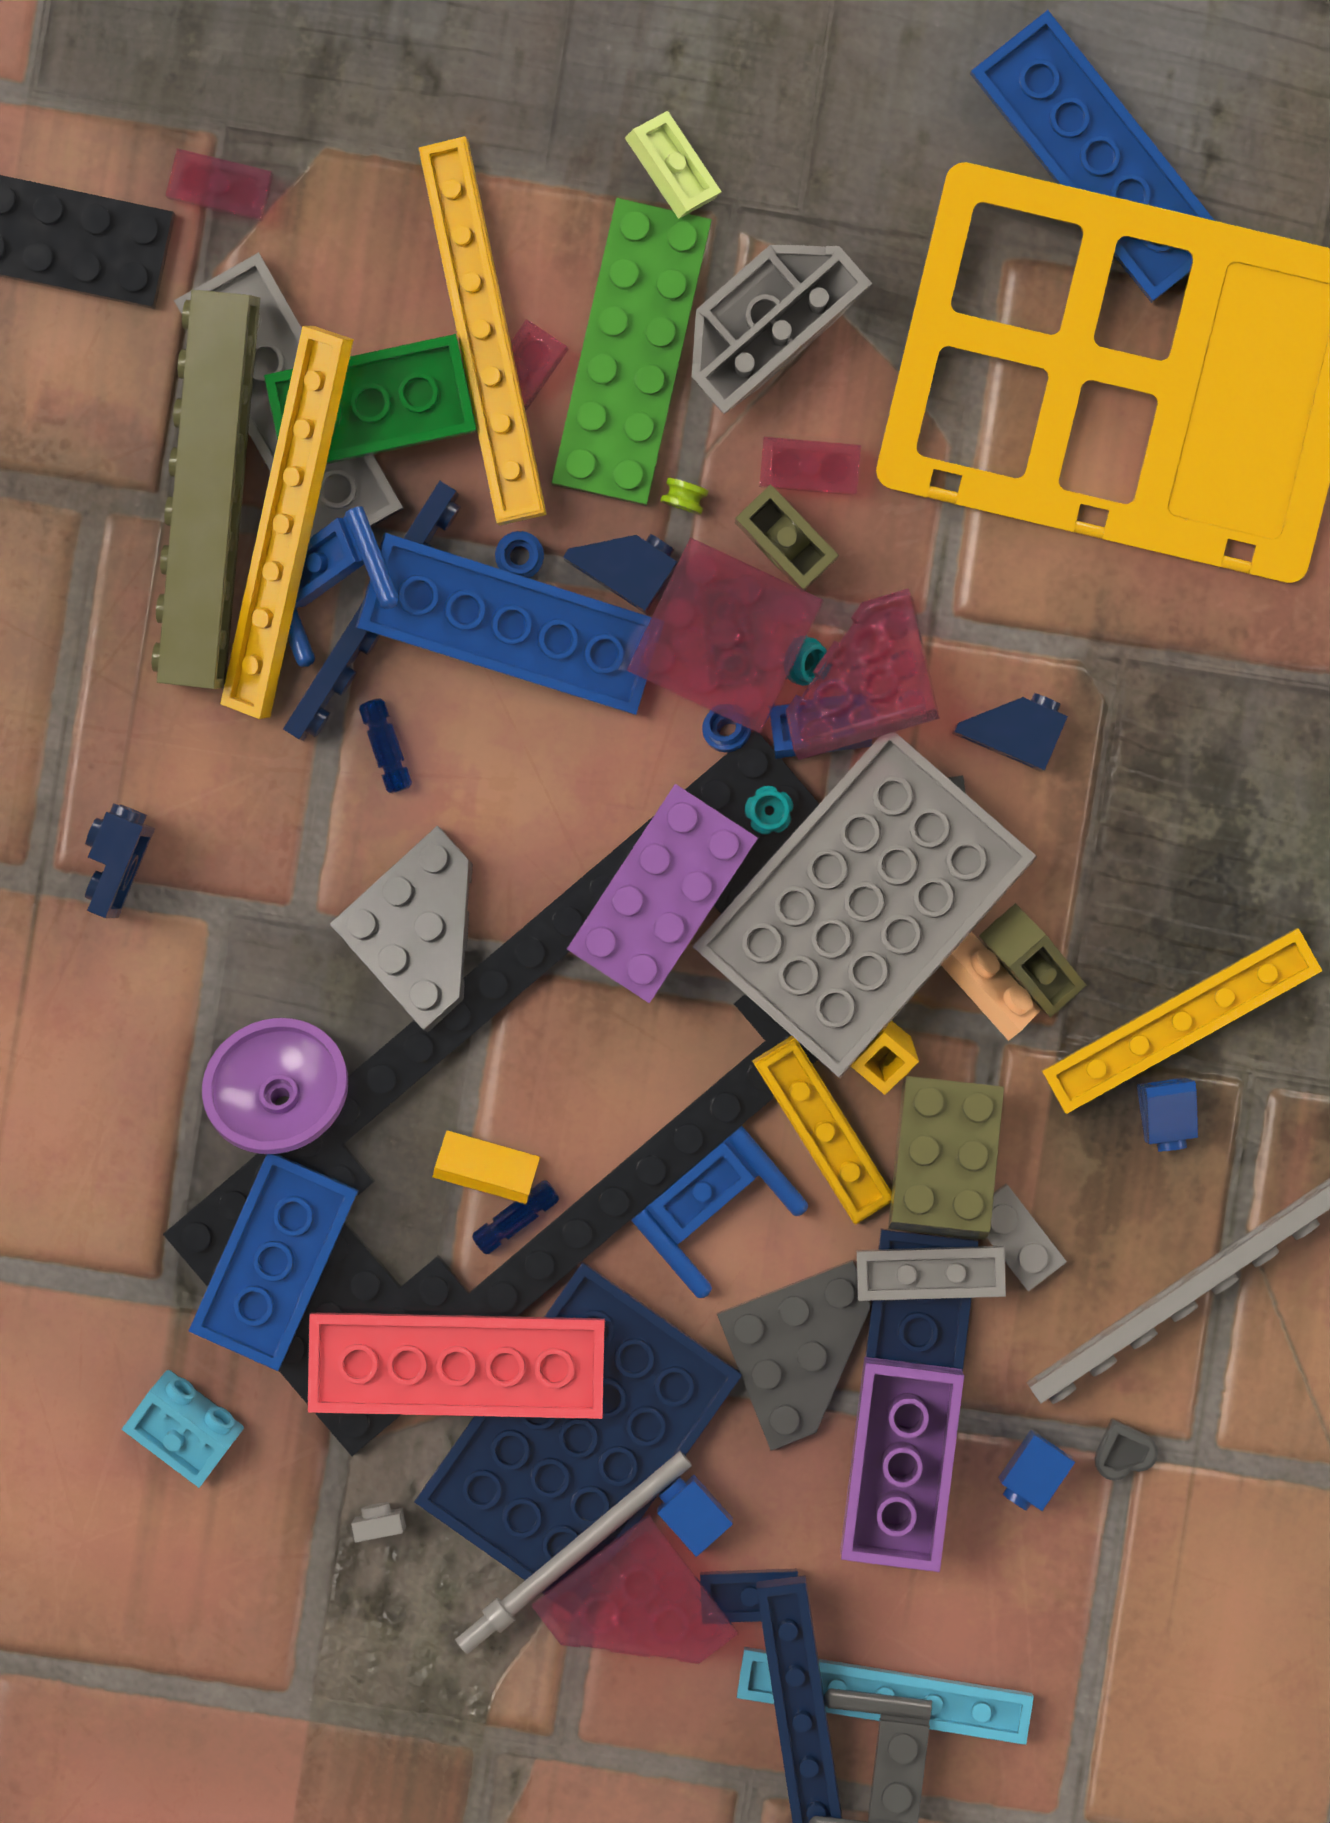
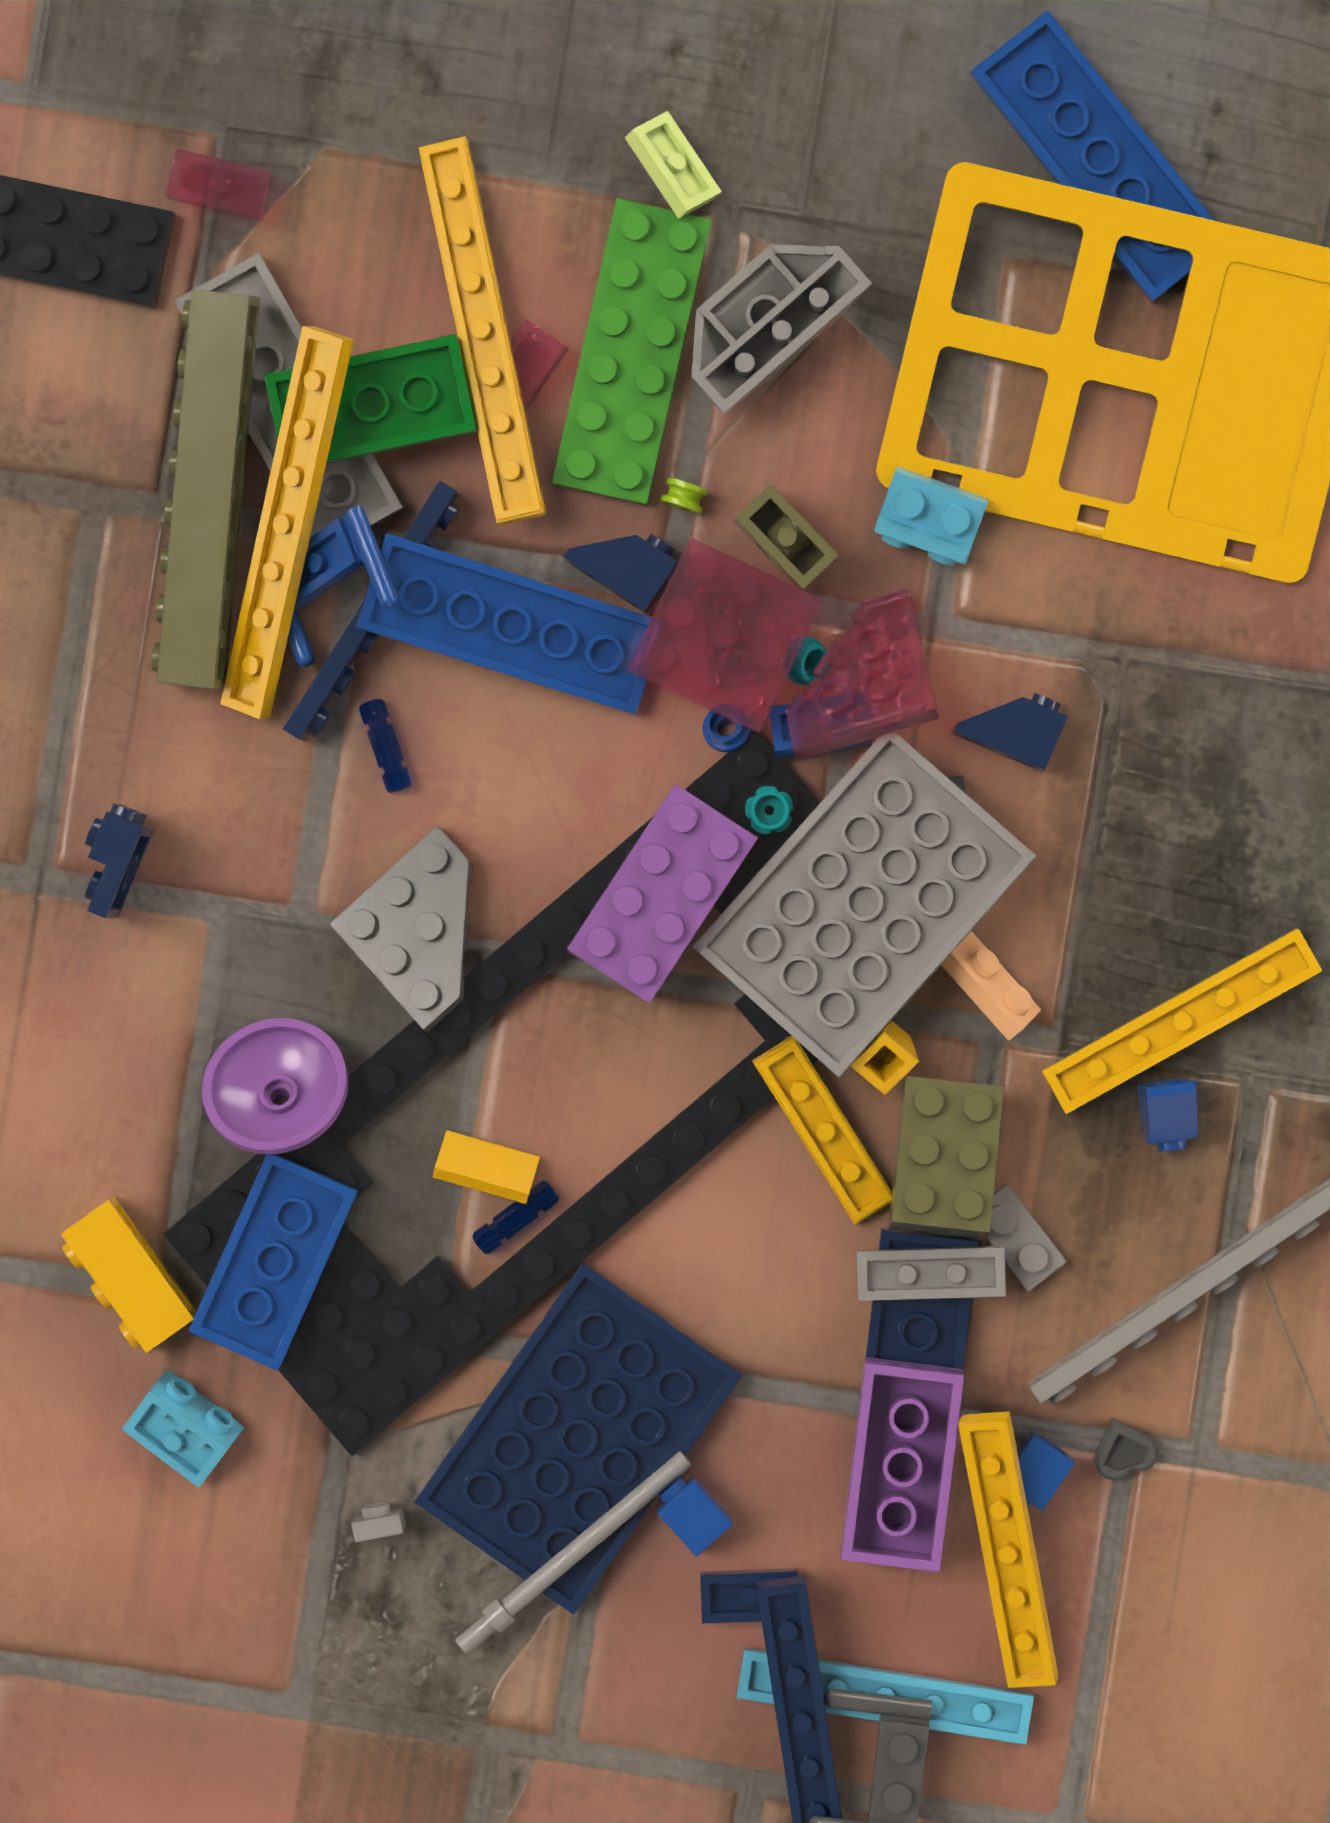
(128, 1275): none -> yellow brick
(456, 1365): coral plate -> none
(520, 539): blue plate -> none
(636, 1602): clear pink plate -> none
(704, 1192): blue plate -> none
(795, 1349): dark grey plate -> none
(810, 466): clear pink plate -> none
(930, 517): none -> medium azure bracket
(1008, 1549): none -> yellow plate
(1032, 960): olive slope -> none

